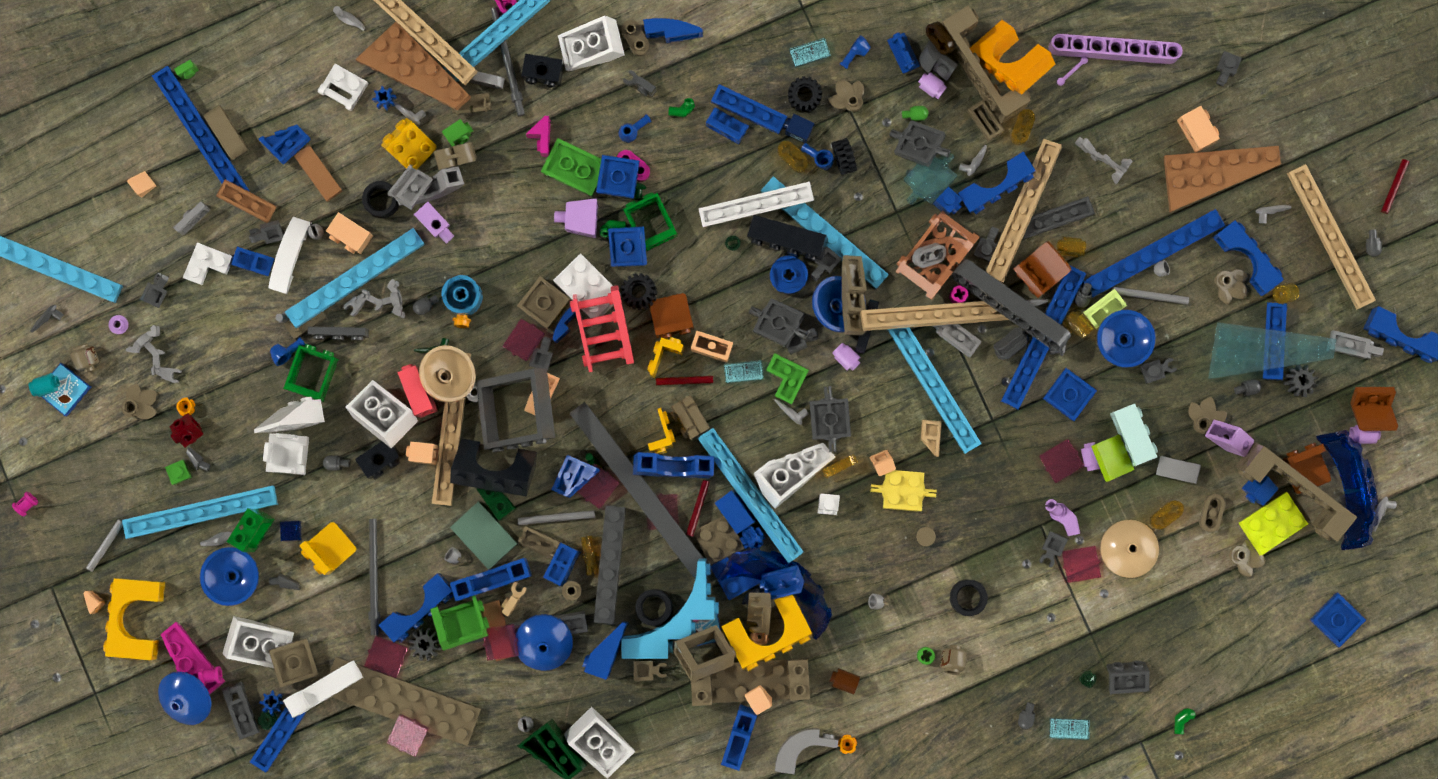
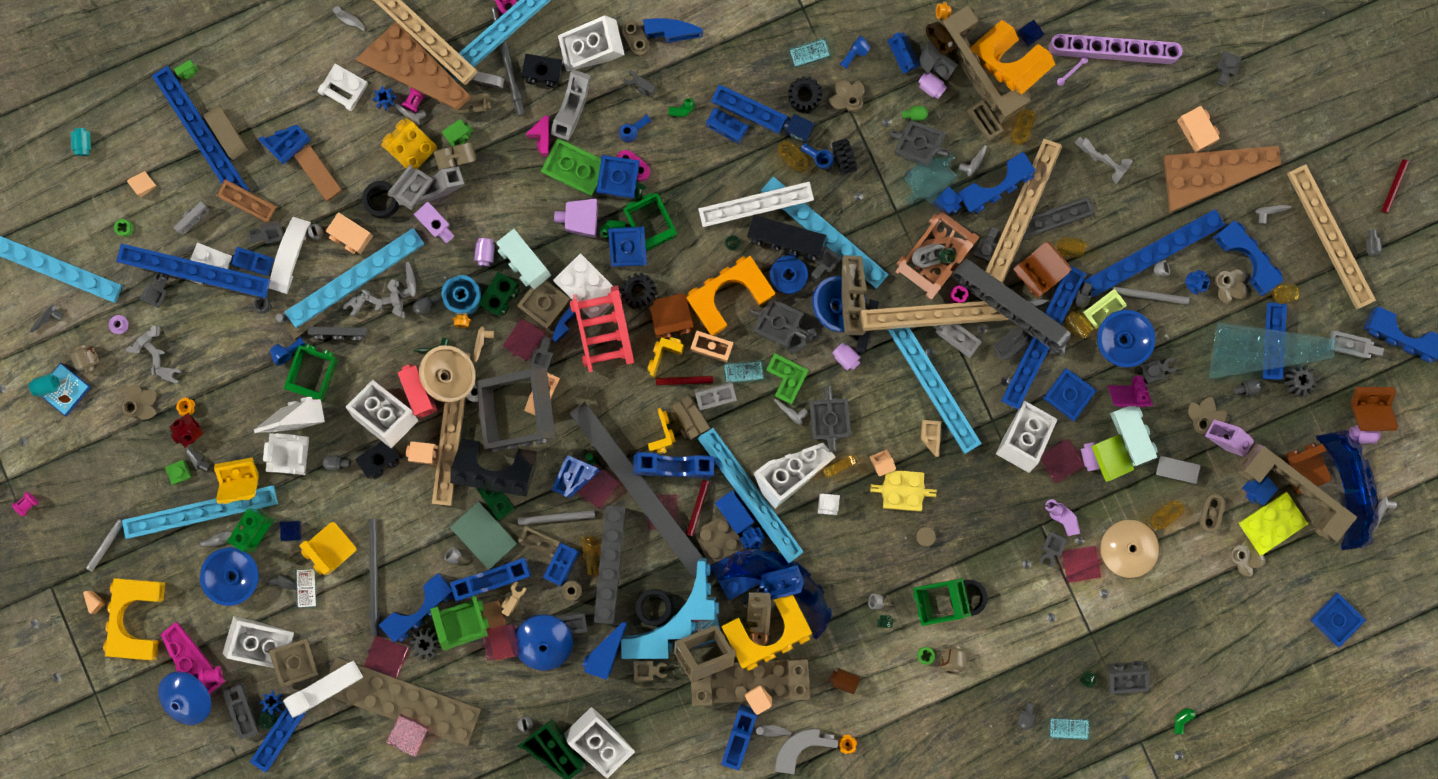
(80, 142): none -> teal brick
(130, 227): none -> bright green bush
(193, 270): none -> blue plate
(236, 480): none -> yellow bracket
(257, 305): none -> dark grey plate
(305, 588): none -> tile
(411, 283): none -> light grey bar
(417, 97): none -> dark pink bush
(480, 341): none -> tan bar
(484, 252): none -> lavender brick
(494, 292): none -> dark green brick
(522, 259): none -> light aqua brick
(572, 105): none -> light grey arch
(715, 395): none -> light grey hinge
(744, 273): none -> light orange arch
(771, 731): none -> light grey bar
(885, 621): none -> clear green plate
(943, 11): none -> light orange plate
(951, 255): none -> clear green hinge
(958, 598): none -> green window
(1026, 437): none -> white slope
(1031, 33): none -> clear blue plate
(1131, 395): none -> magenta hinge
(1197, 281): none -> blue gear

